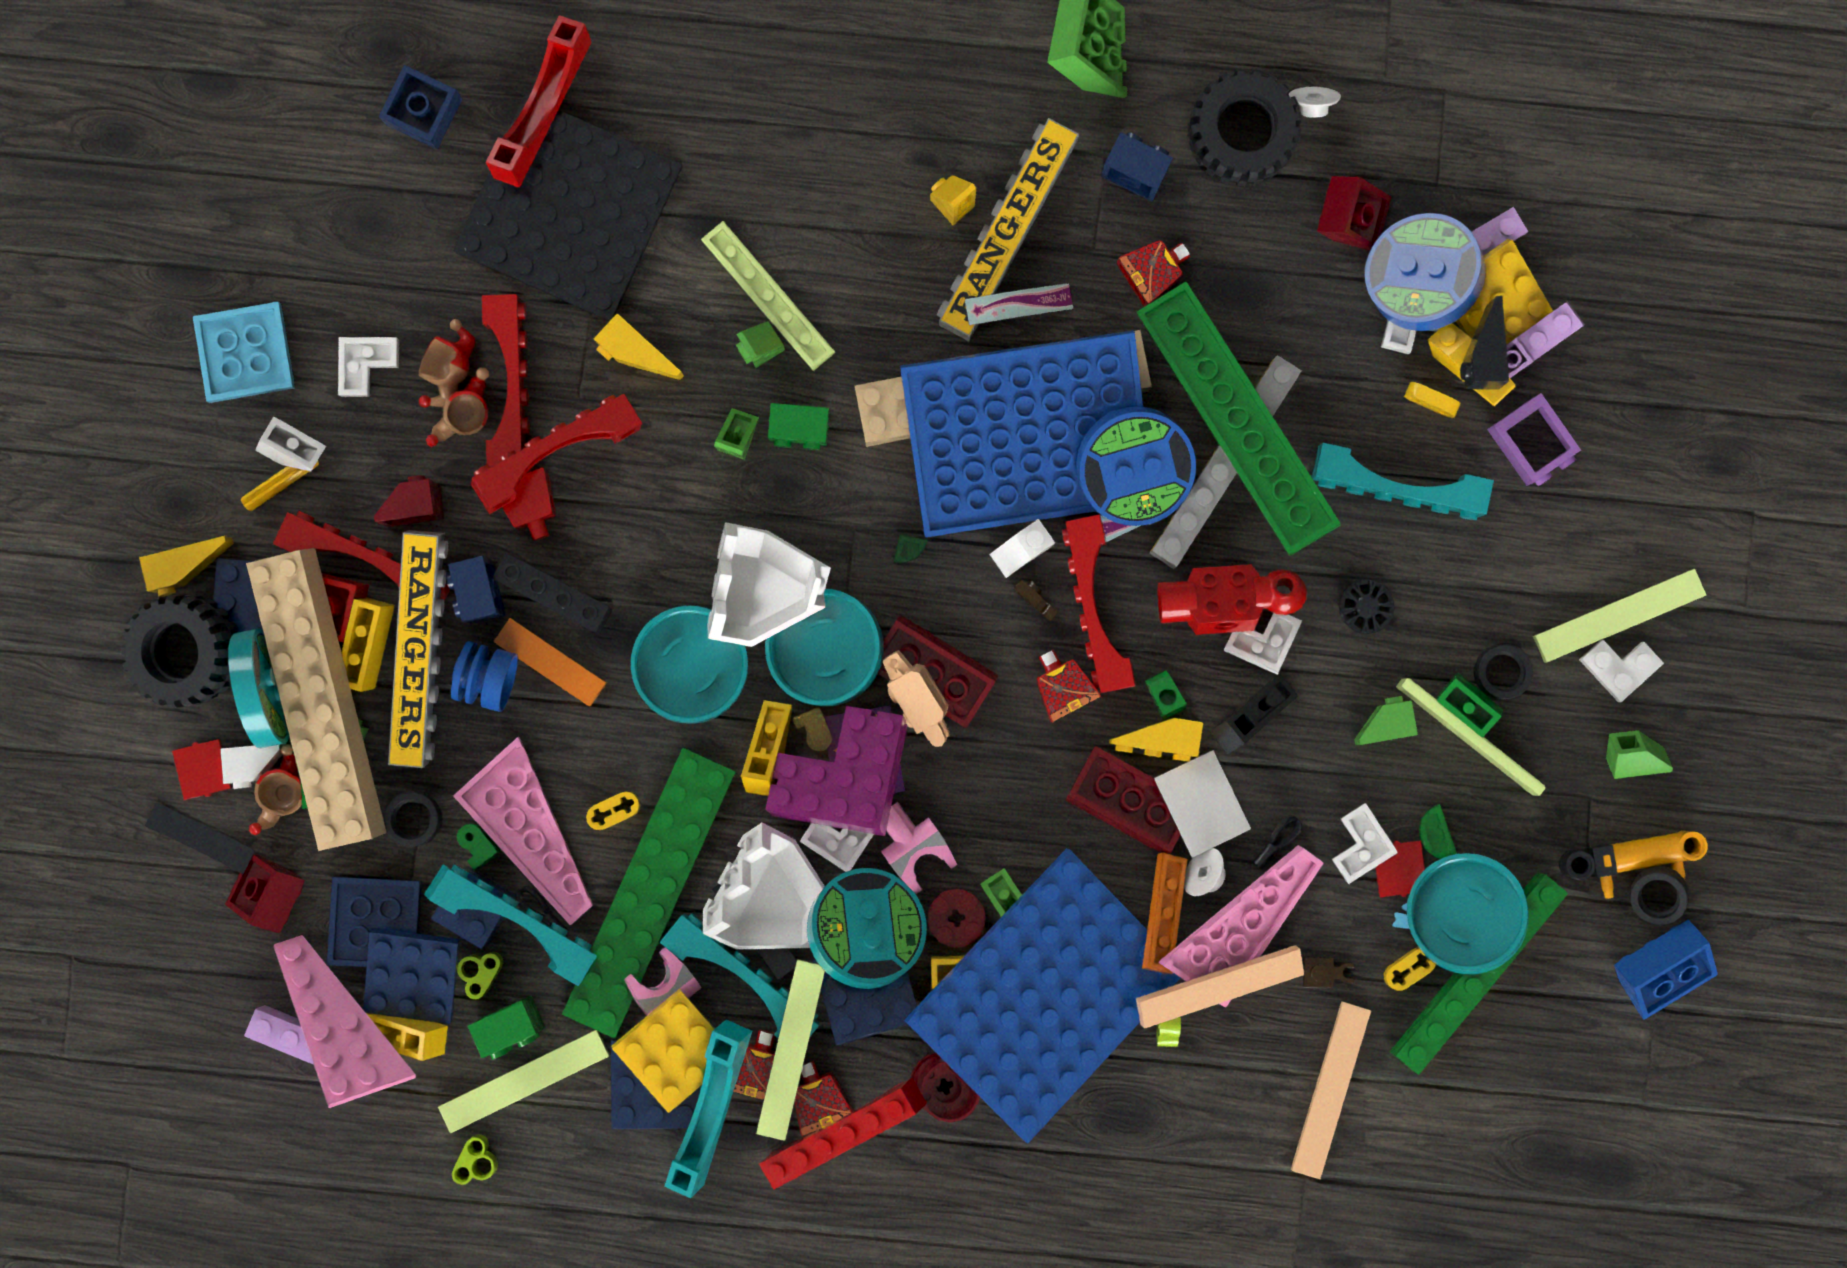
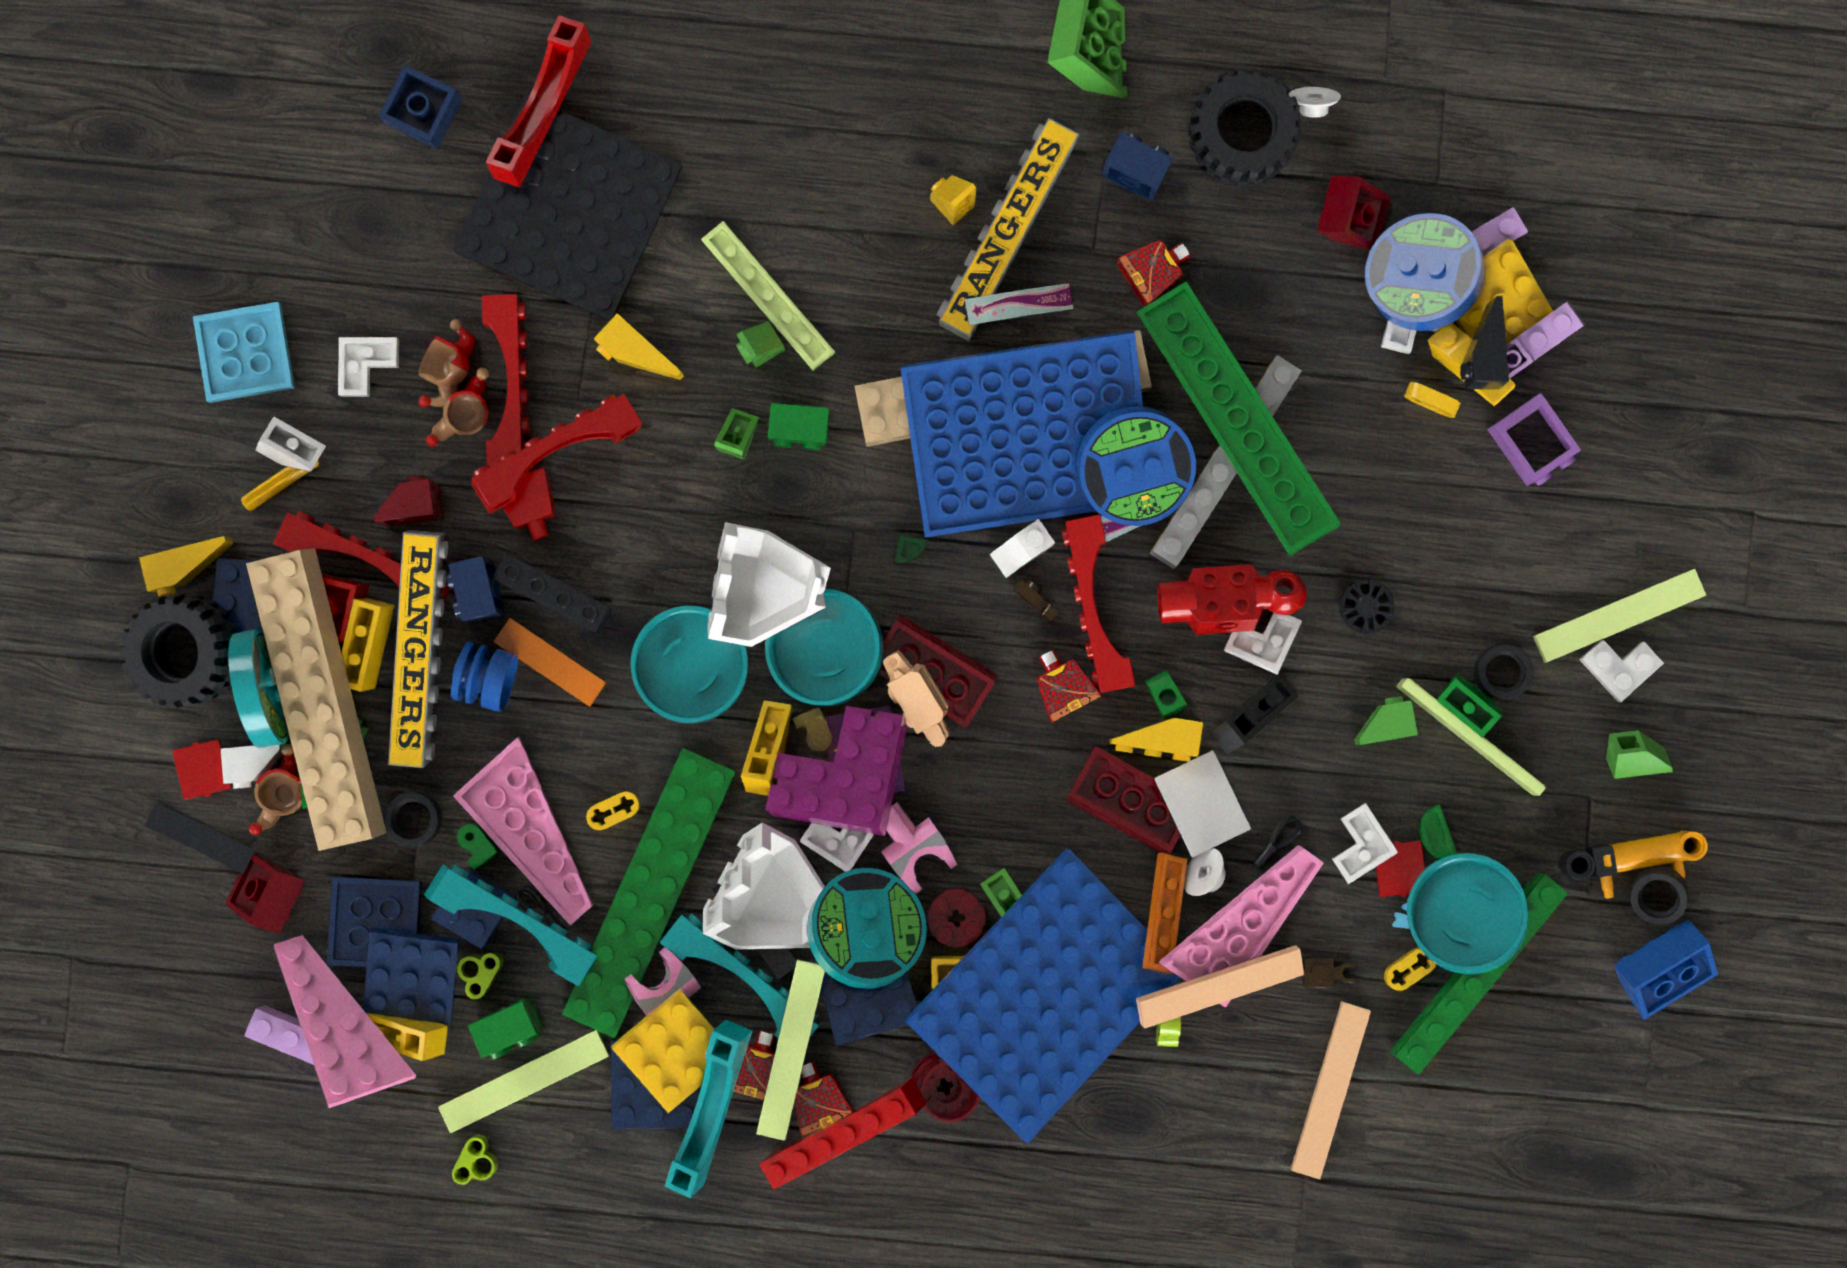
(1339, 468): teal arch -> none

